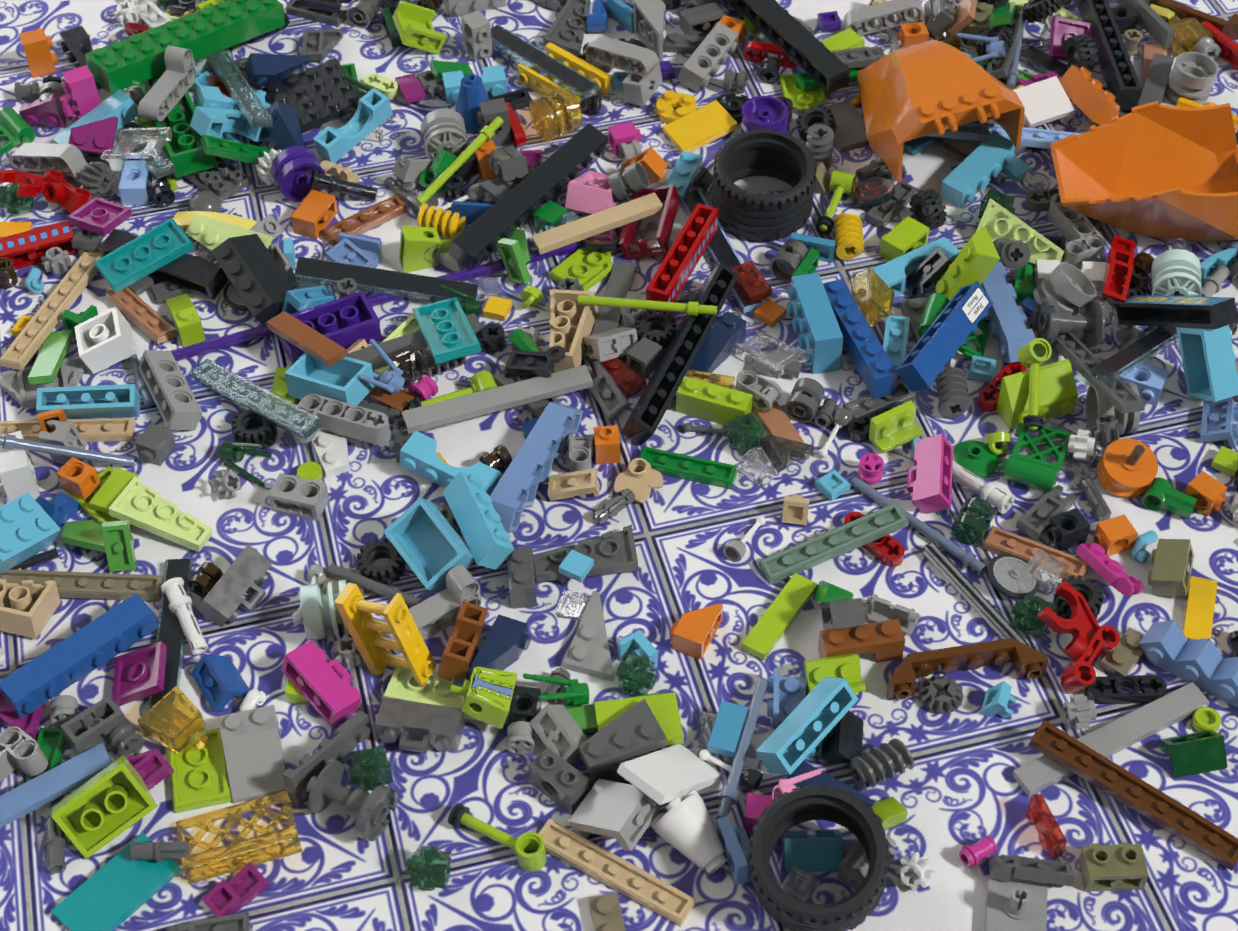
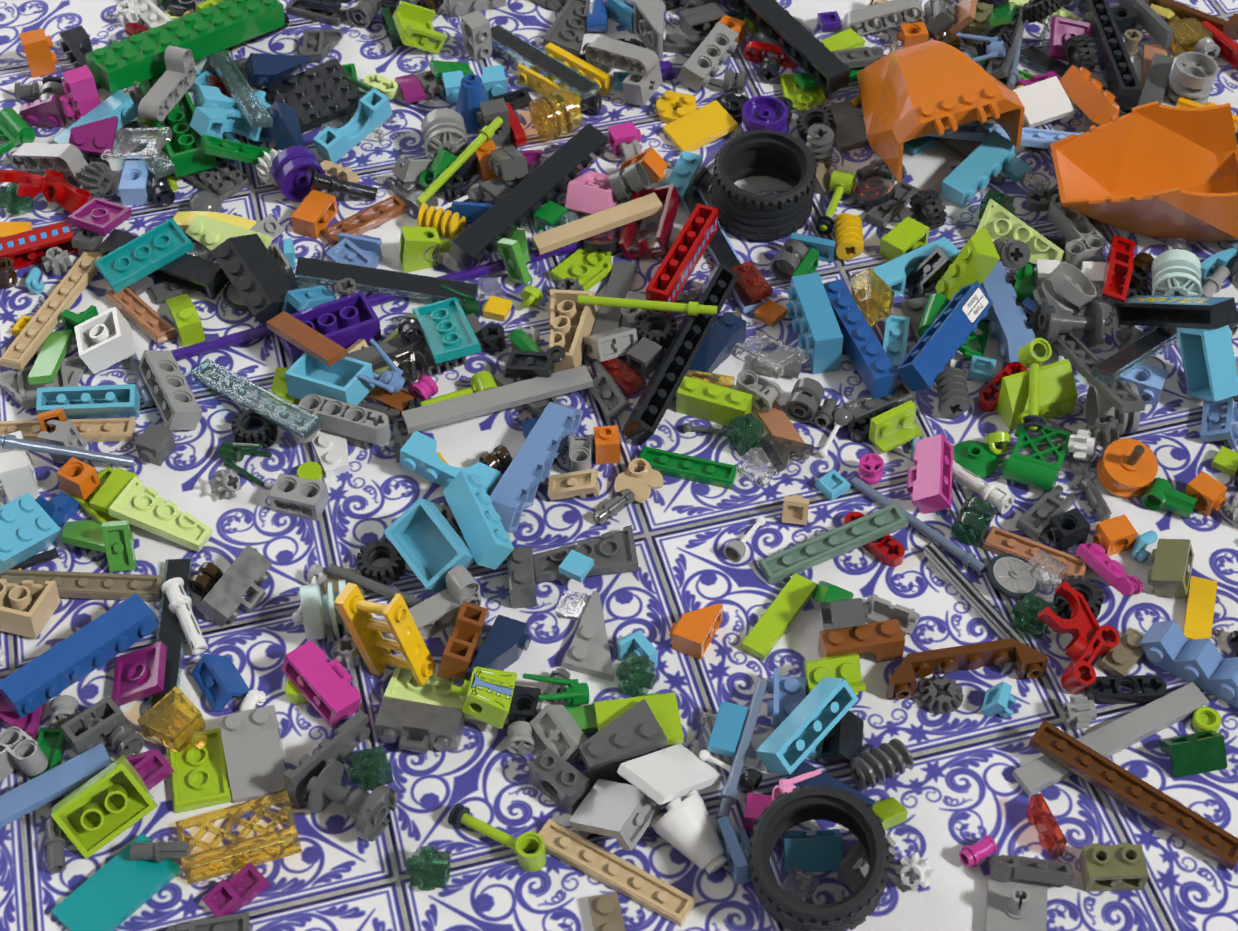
(415, 334): none -> black wheel

